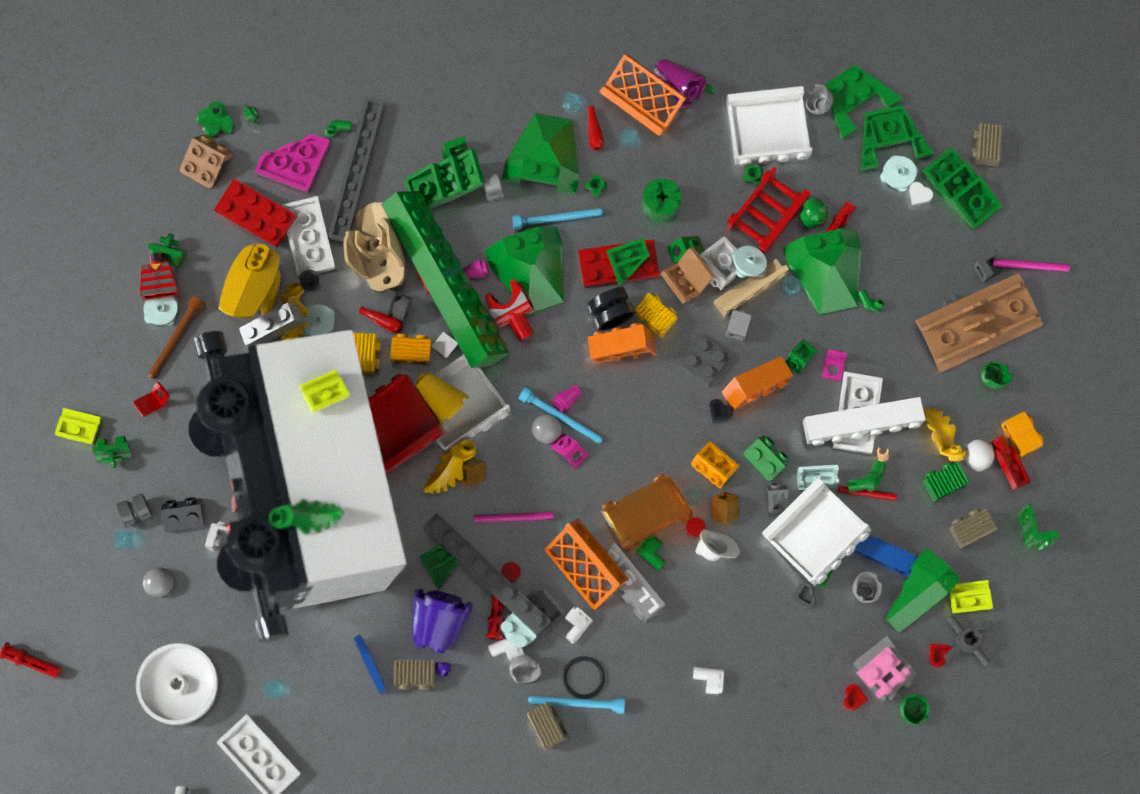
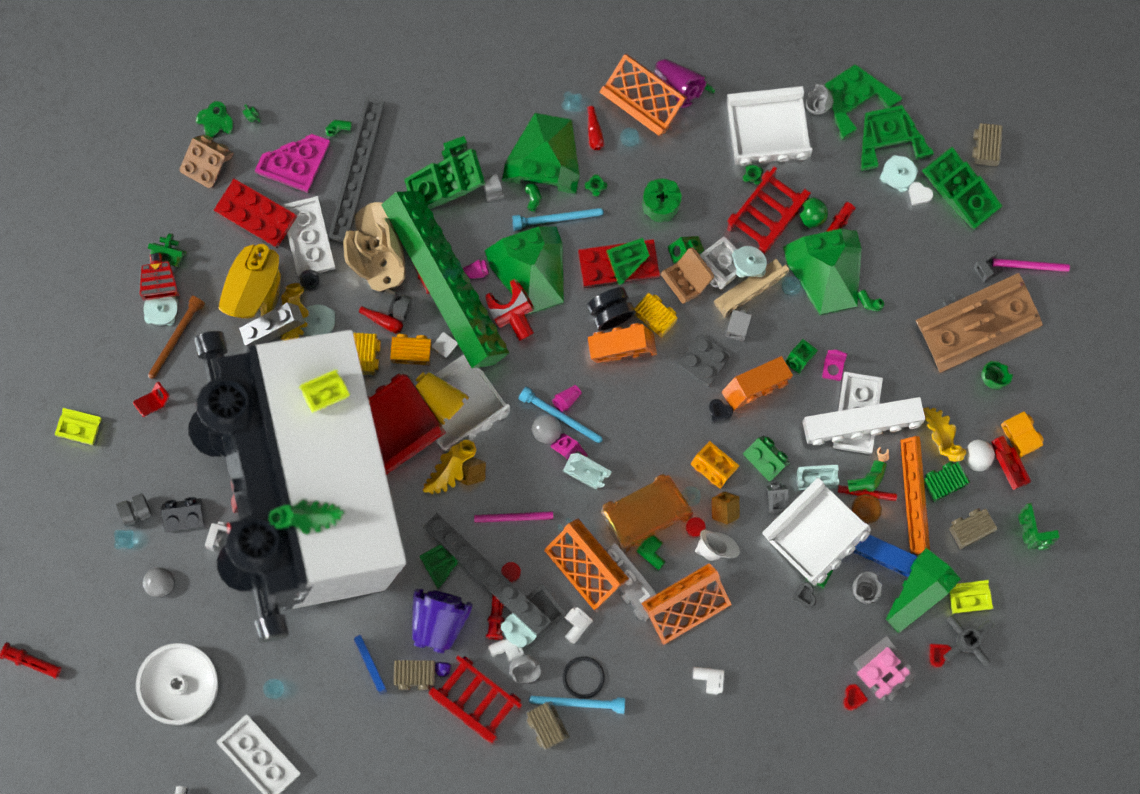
(113, 452): green hips -> none
(456, 707): none -> red fence
(535, 196): none -> green arm
(586, 470): none -> light aqua hinge
(681, 592): none -> orange fence
(867, 508): none -> clear orange hair
(914, 709): green hair -> none
(915, 495): none -> orange tile

